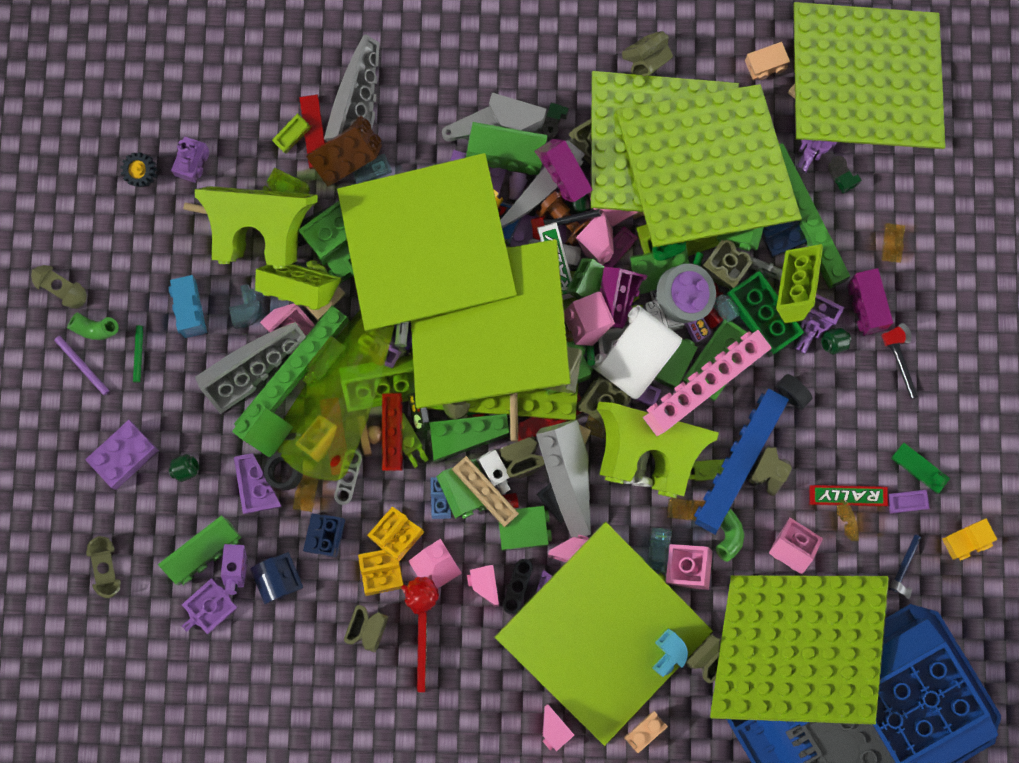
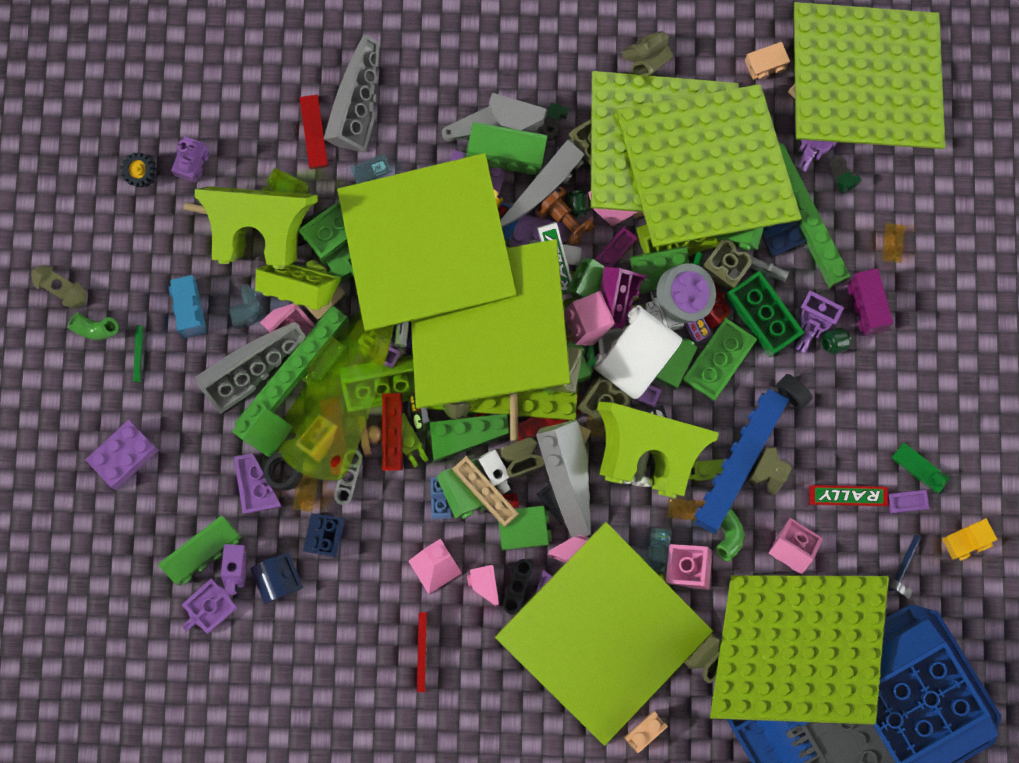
(81, 365): medium lavender bar -> none
(100, 552): olive piece -> none
(183, 468): dark green head -> none
(291, 133): lime tile -> none
(346, 152): reddish brown bracket -> none
(366, 628): olive piece -> none
(380, 572): yellow slope -> none
(395, 533): yellow slope -> none
(420, 594): red animal -> none
(517, 184): lavender cone -> none
(541, 221): black piece -> none
(554, 730): bright pink slope -> none
(564, 169): magenta wedge -> none
(597, 239): bright pink slope -> none
(661, 422): bright pink brick -> none
(667, 251): green beam -> none
(674, 650): medium azure brick -> none
(726, 307): clear light blue brick -> none
(799, 282): lime slope -> none
(847, 515): clear yellow slope -> none
(893, 339): piece -> none

